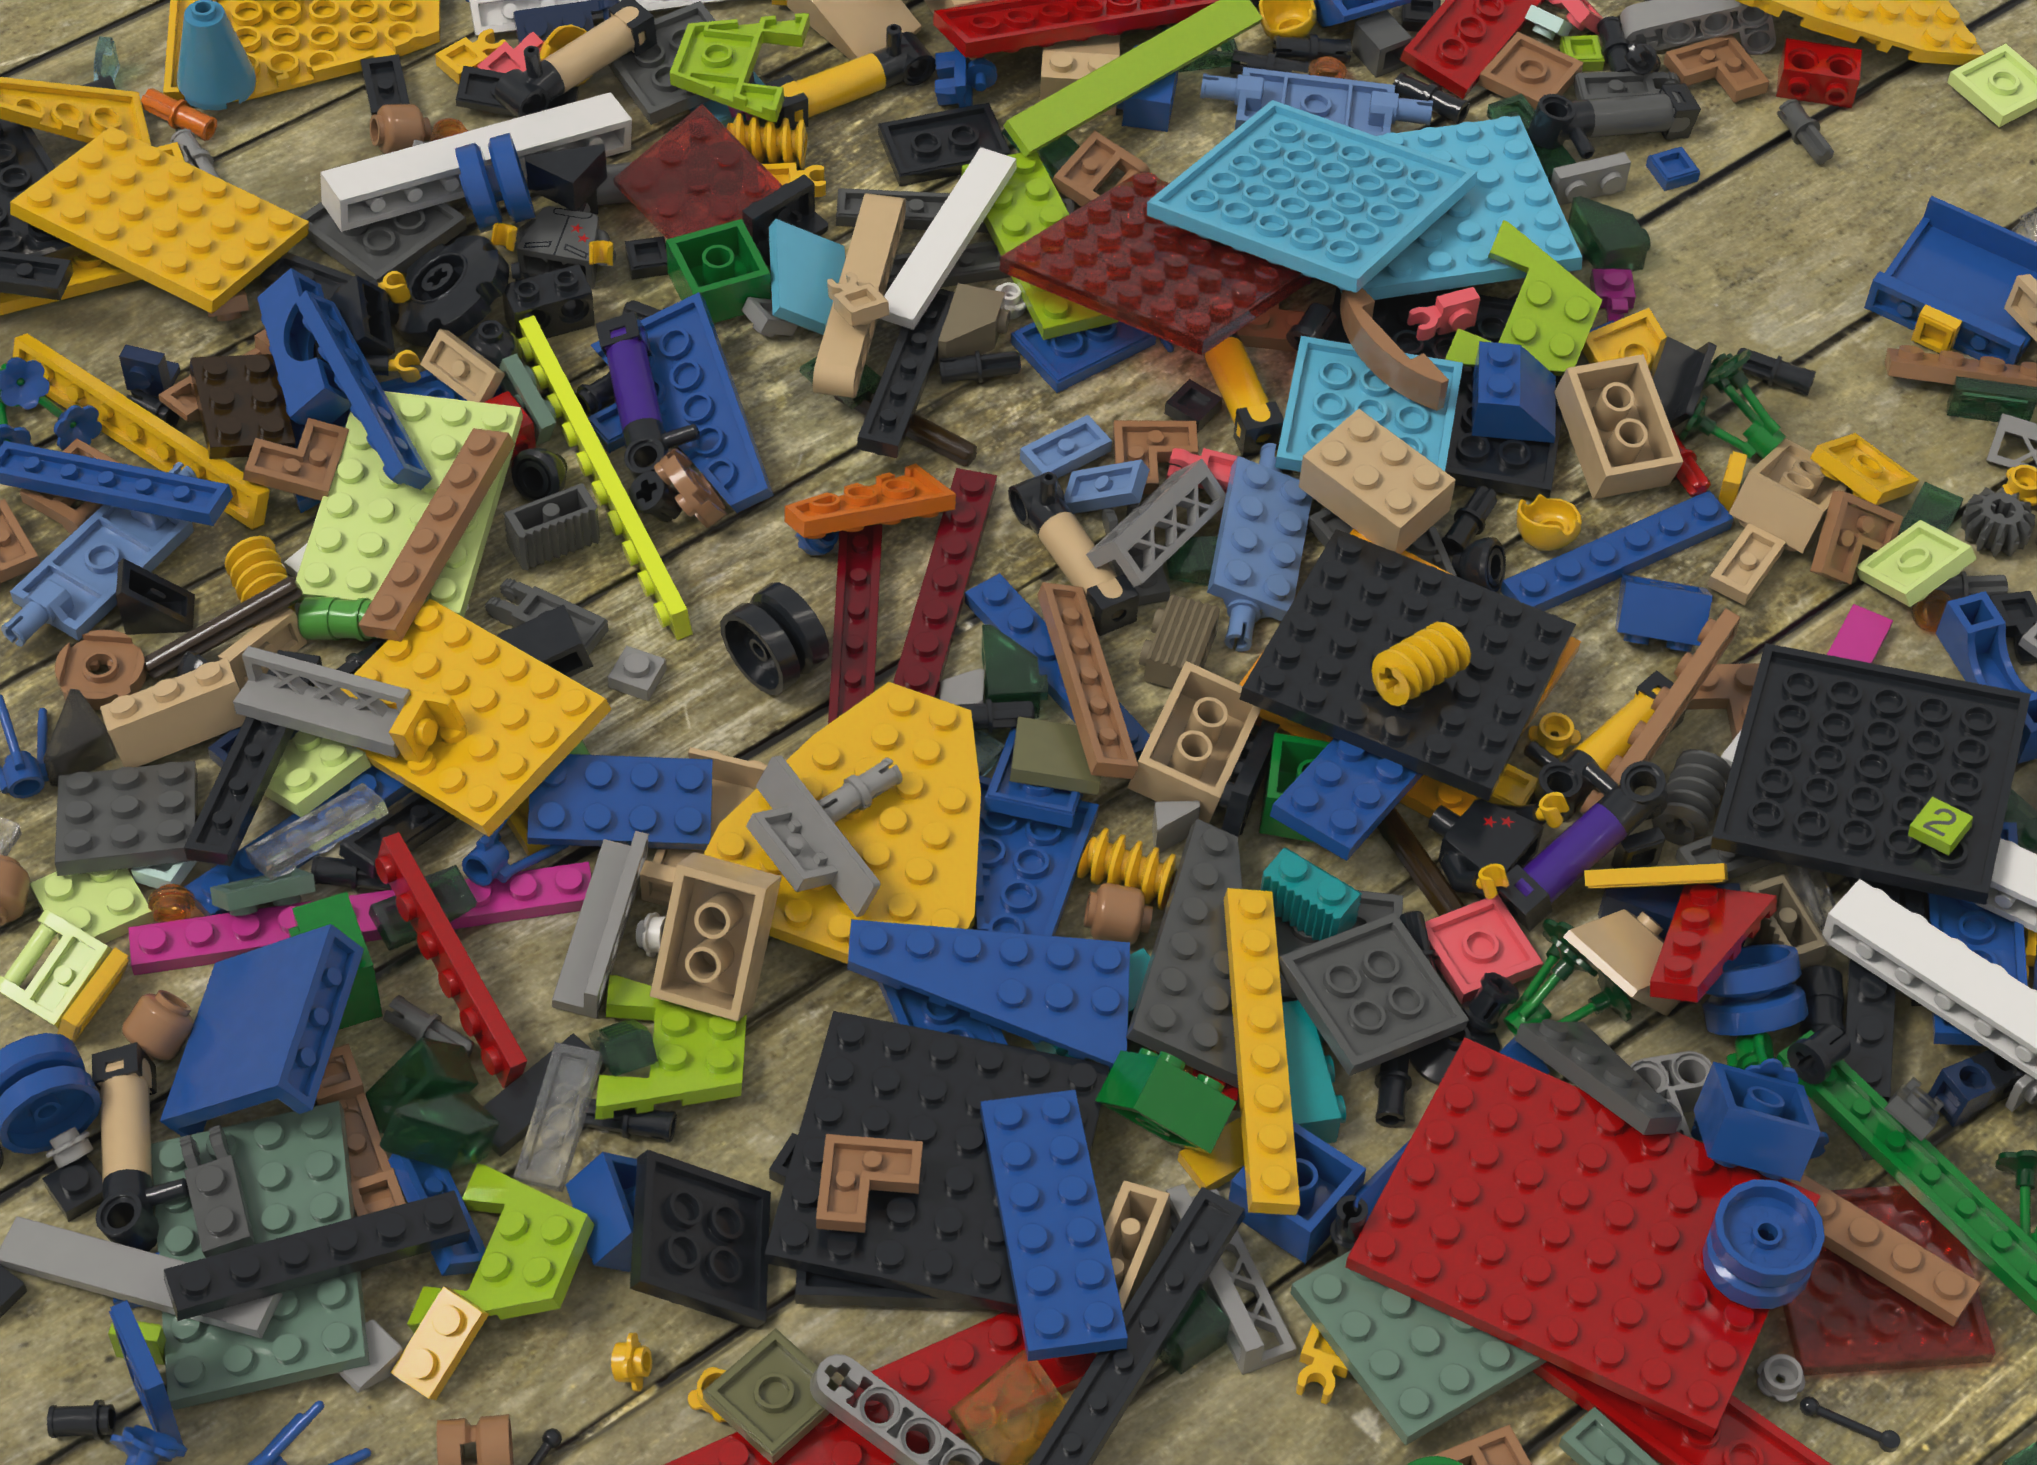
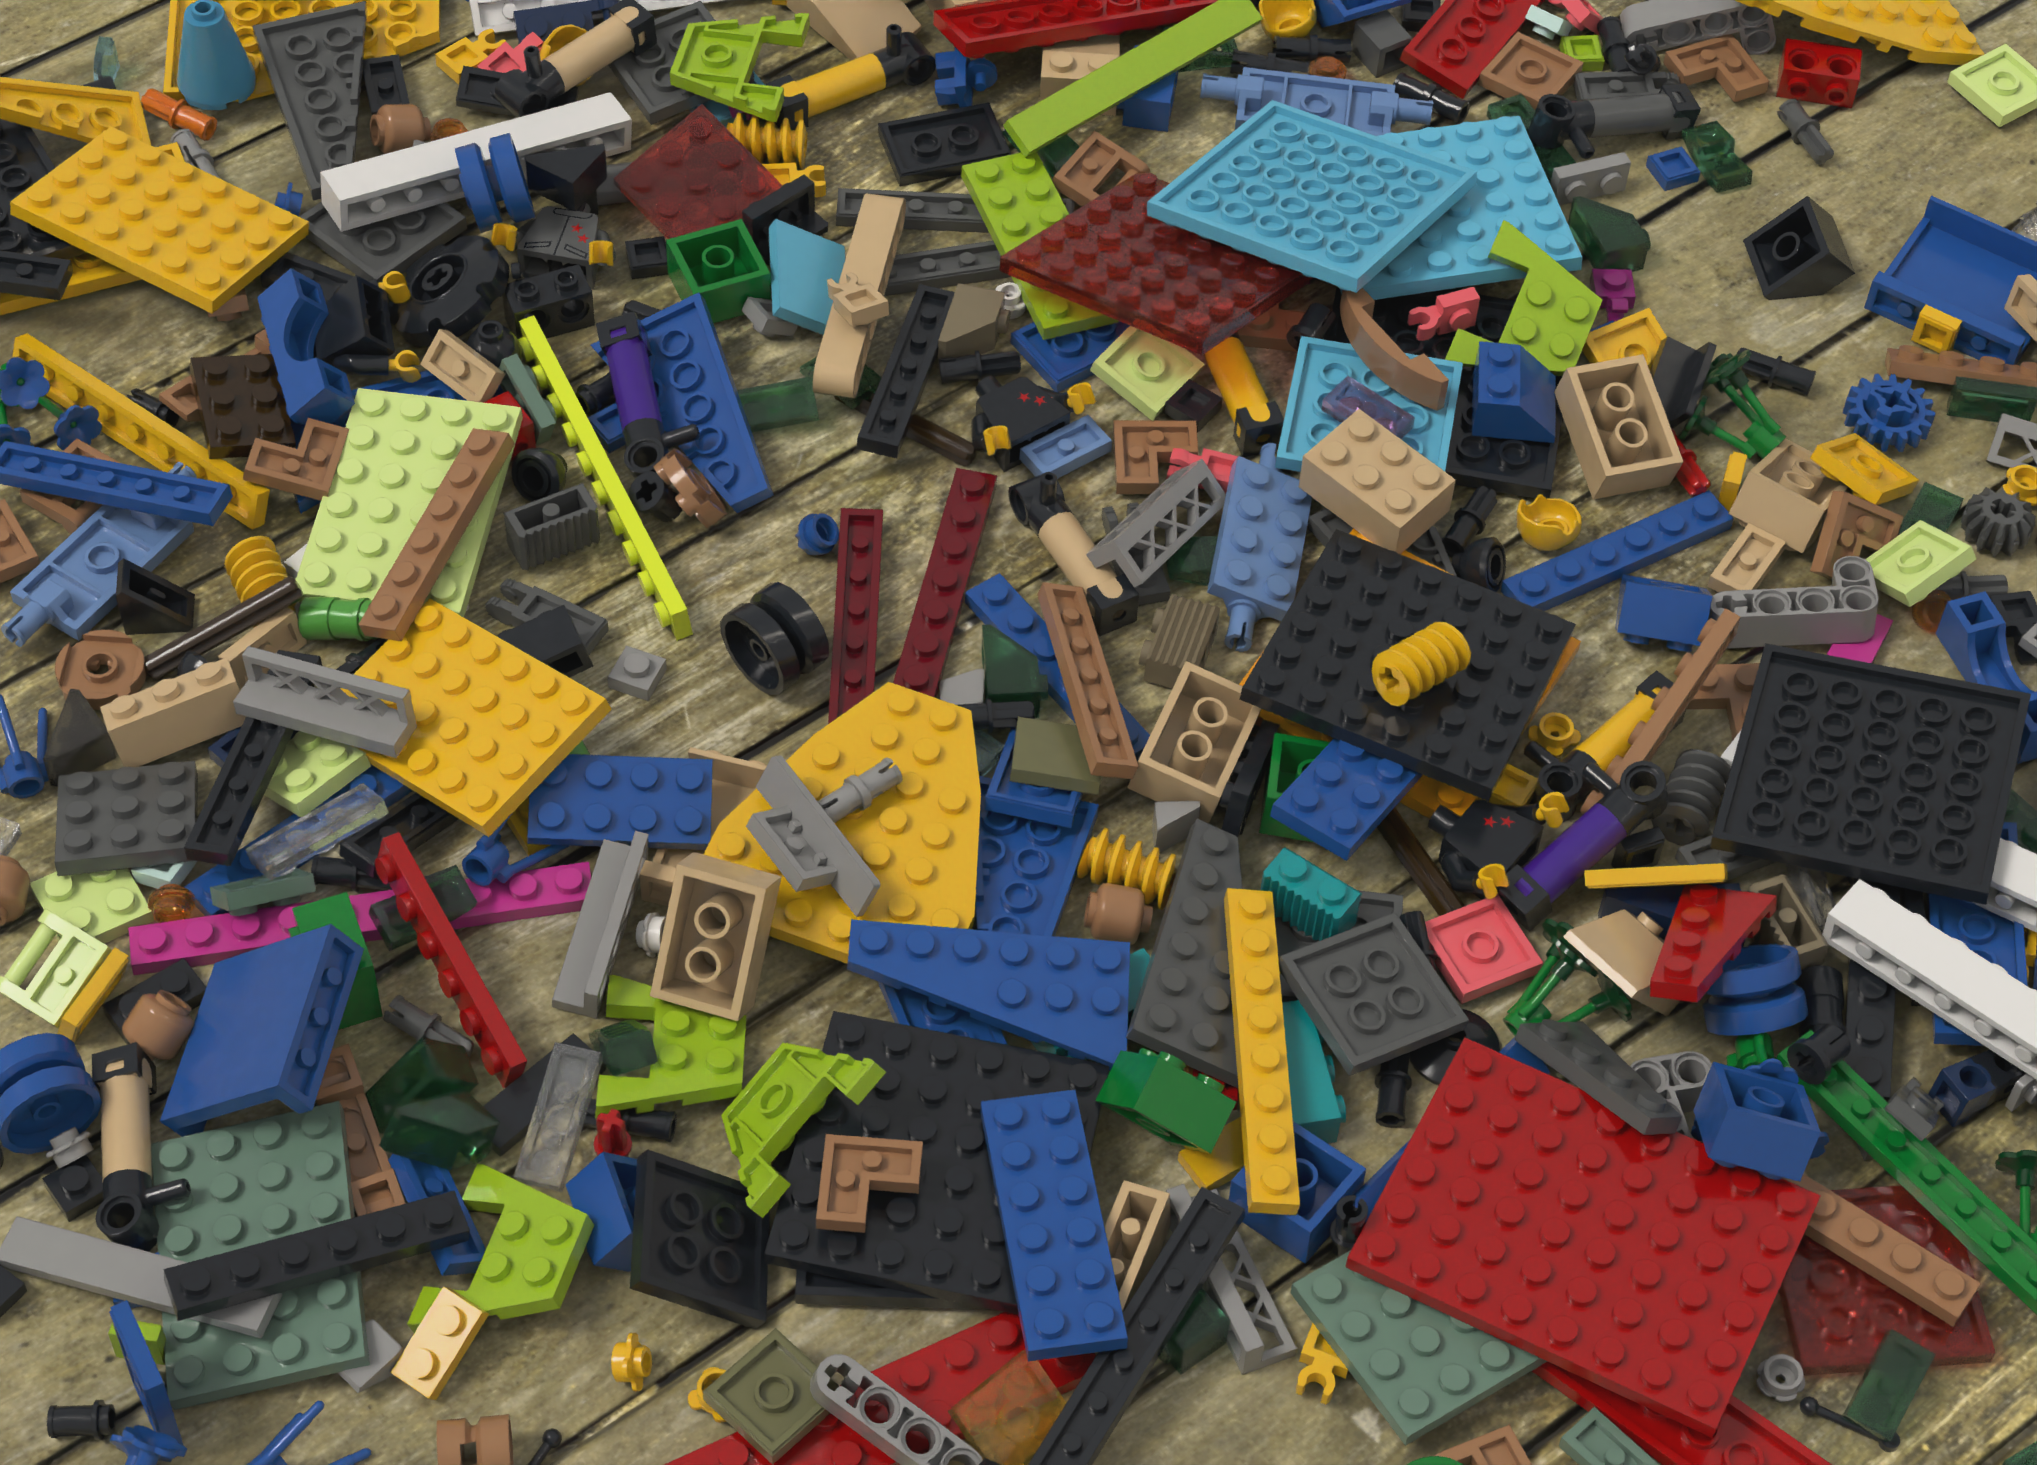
(147, 370): dark blue bracket -> none
(176, 979): none -> black plate
(216, 1196): dark grey hinge -> none
(290, 201): none -> blue plate
(317, 83): none -> dark grey wing
(363, 390): blue plate -> none
(420, 721): yellow bracket -> none
(612, 1134): none -> red axle
(777, 1105): none -> lime wing
(779, 404): none -> clear green plate
(860, 506): orange wing -> none
(947, 237): white tile -> none
(1021, 414): none -> black torso
(1106, 486): medium blue plate -> none
(1146, 369): none -> yellowish green plate
(1352, 395): none -> clear purple plate
(1490, 1002): black bush -> none
(1715, 157): none -> clear green slope
(1763, 1244): blue wheel -> none
(1799, 253): none -> black slope
(1806, 614): none -> light grey beam
(1888, 1385): none -> clear green plate
(1889, 412): none -> blue gear
(1940, 826): lime tile -> none

